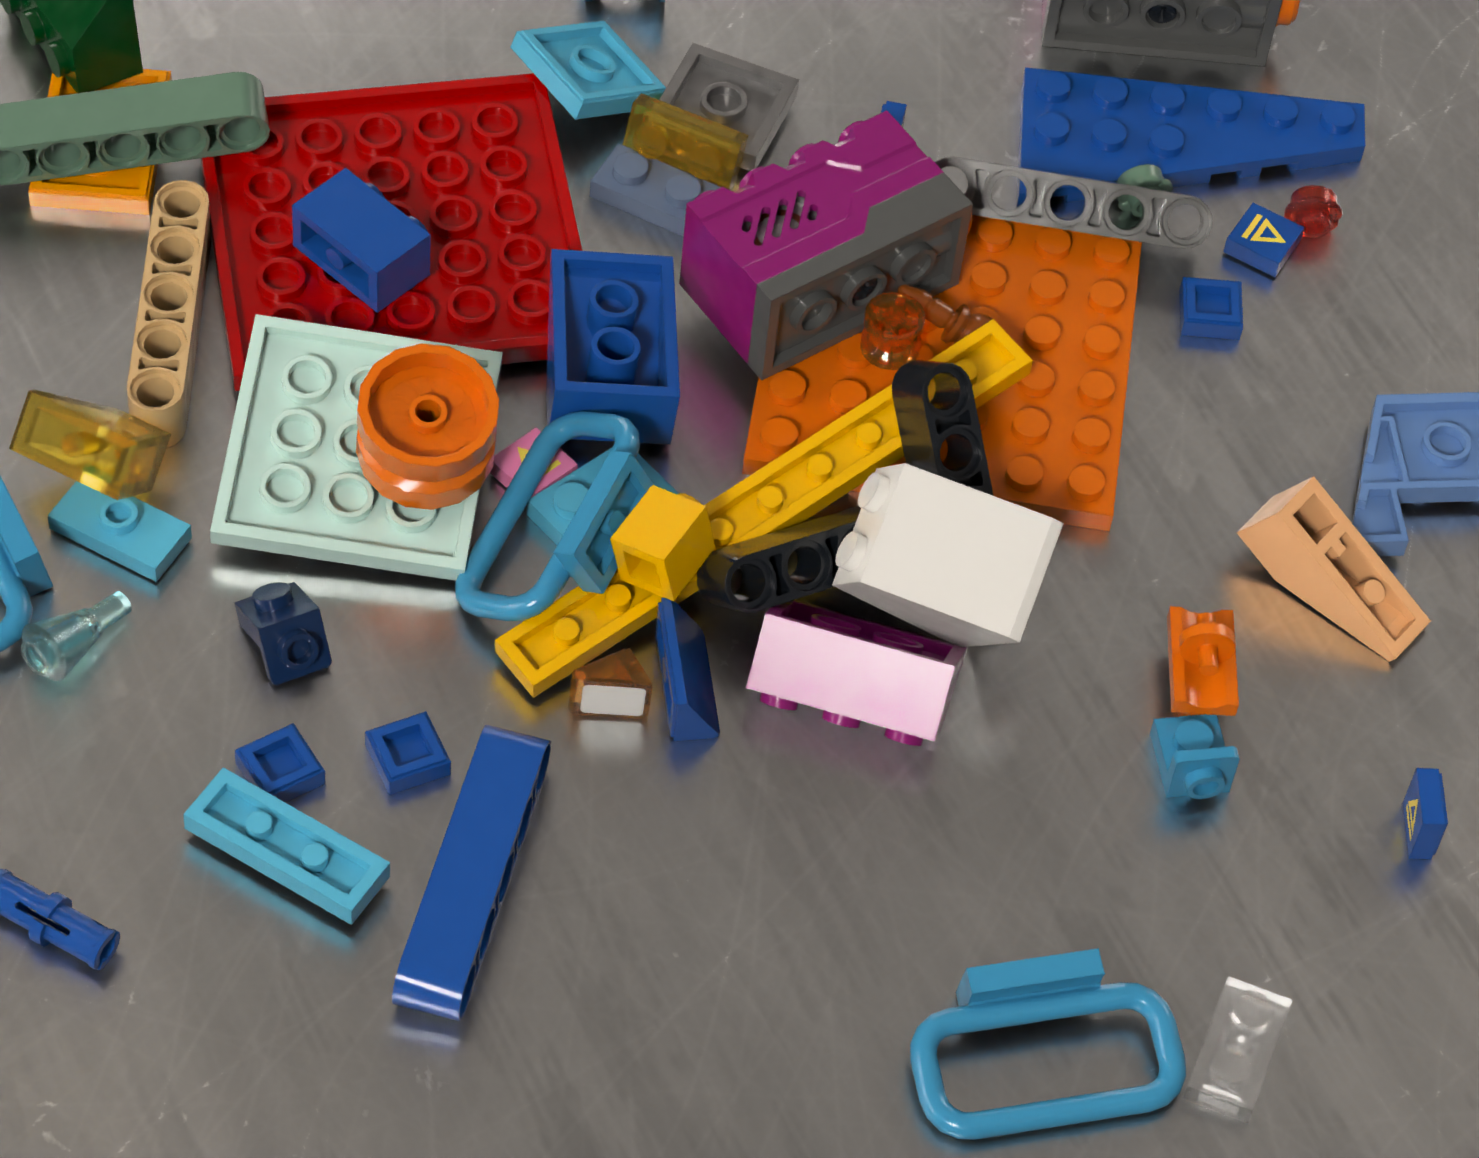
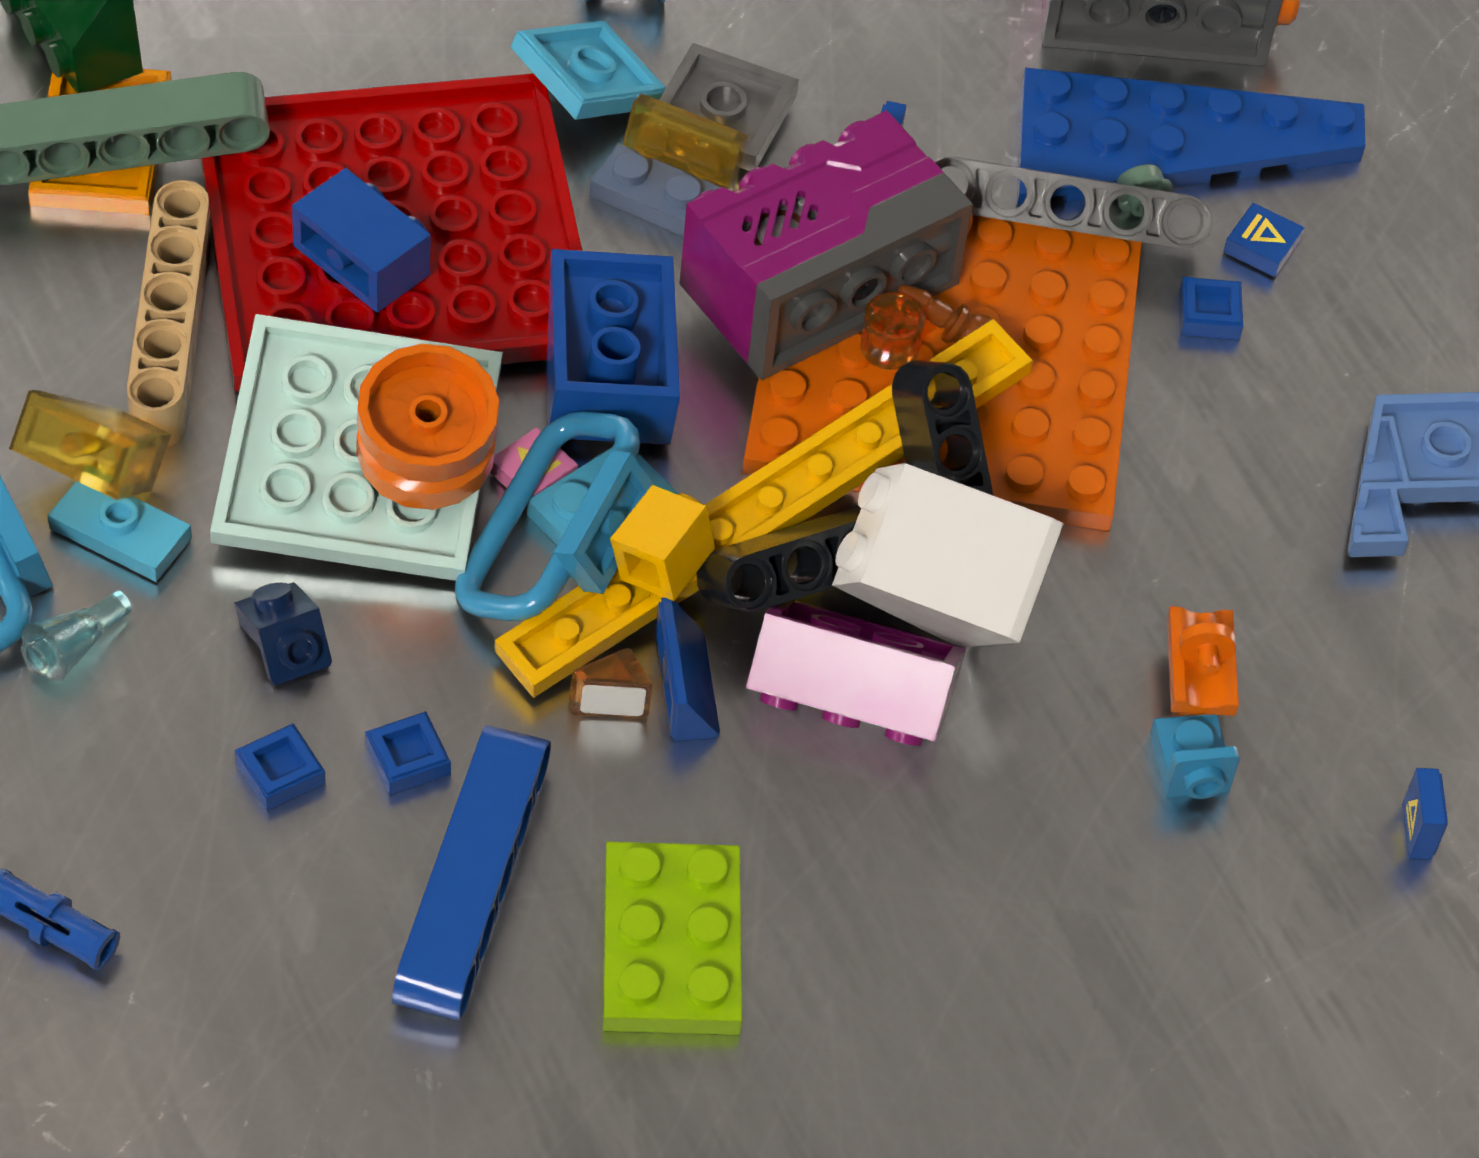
(287, 845): medium azure plate -> none
(672, 938): none -> lime plate
(1033, 993): dark azure bar -> none
(1237, 1049): clear plate -> none
(1314, 209): clear red plate -> none
(1332, 568): light nougat slope -> none

